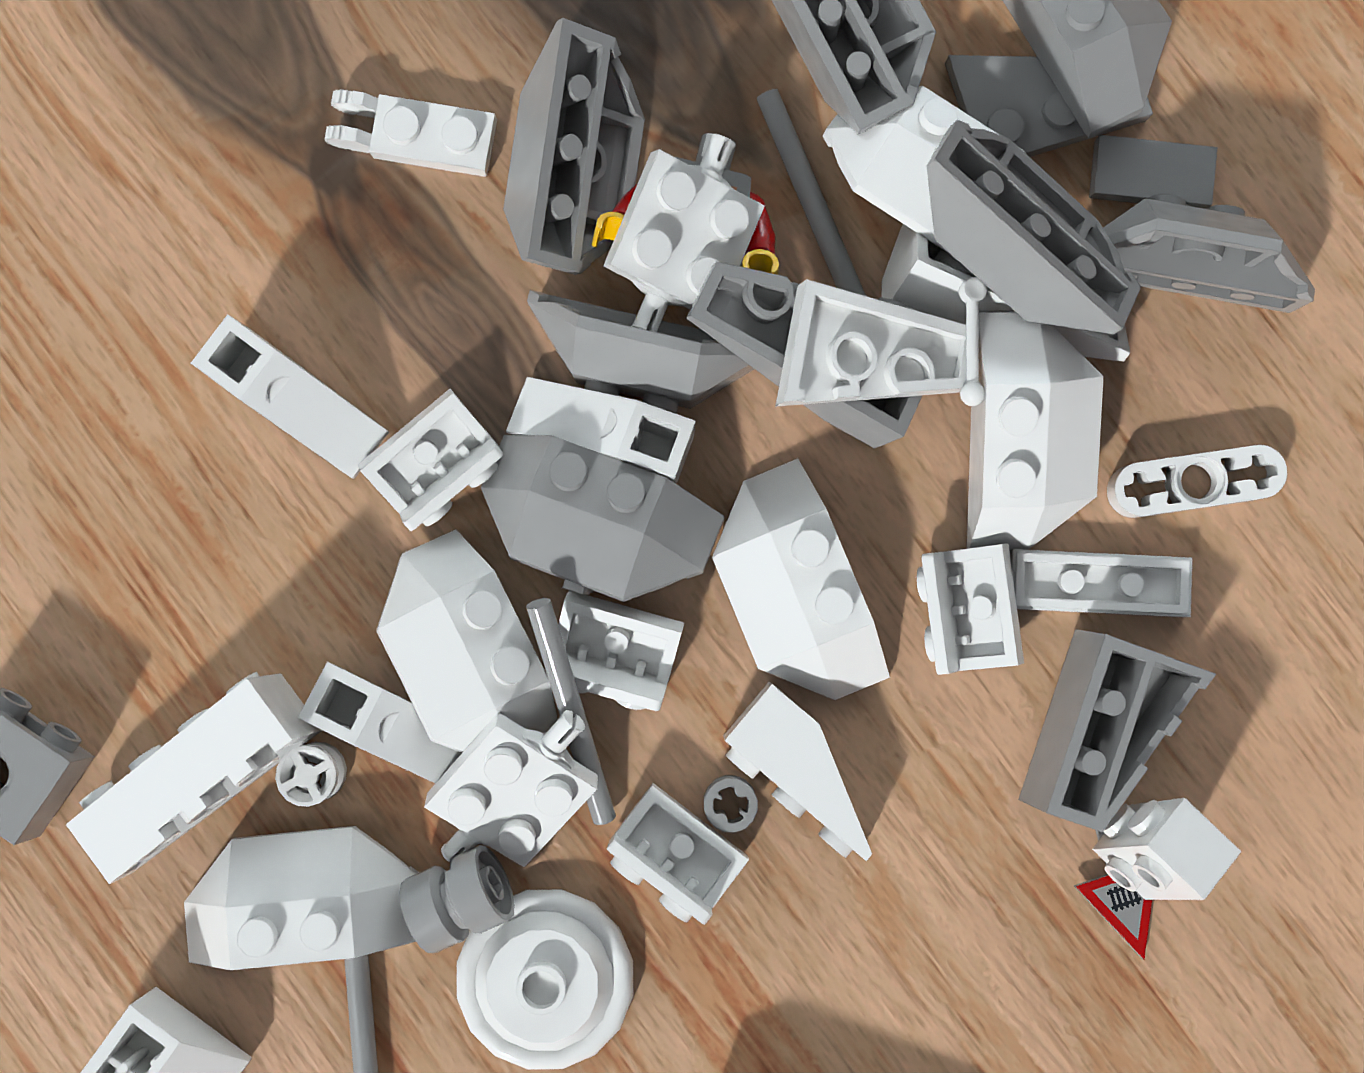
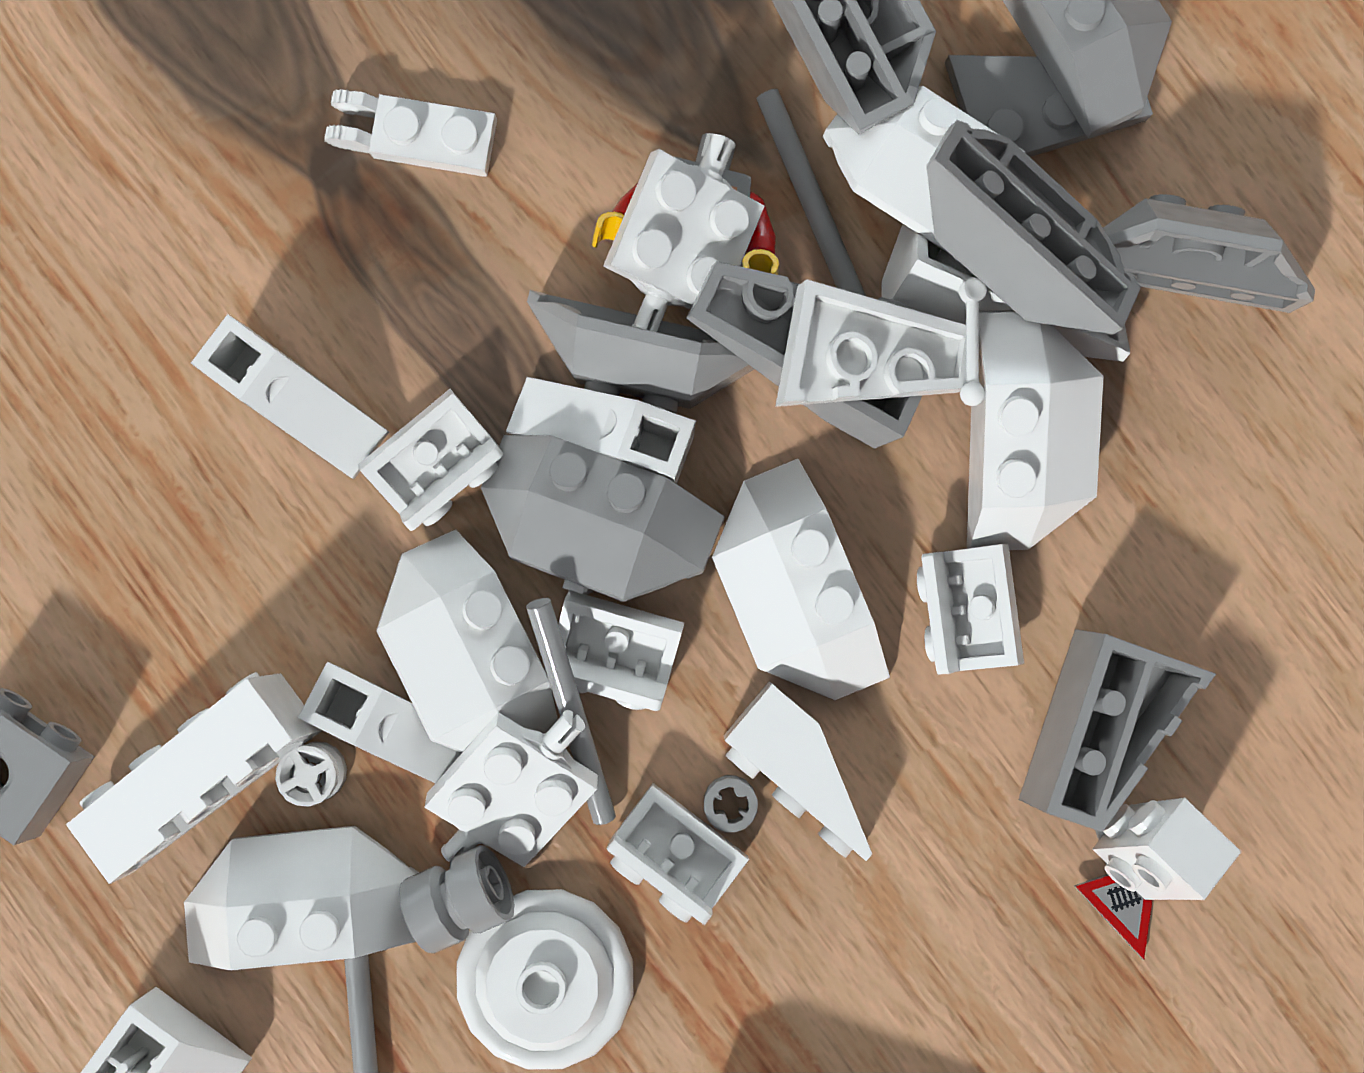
(572, 148): light grey wedge -> none
(1102, 583): white tile -> none
(1141, 168): light grey tile -> none
(1234, 460): white beam -> none

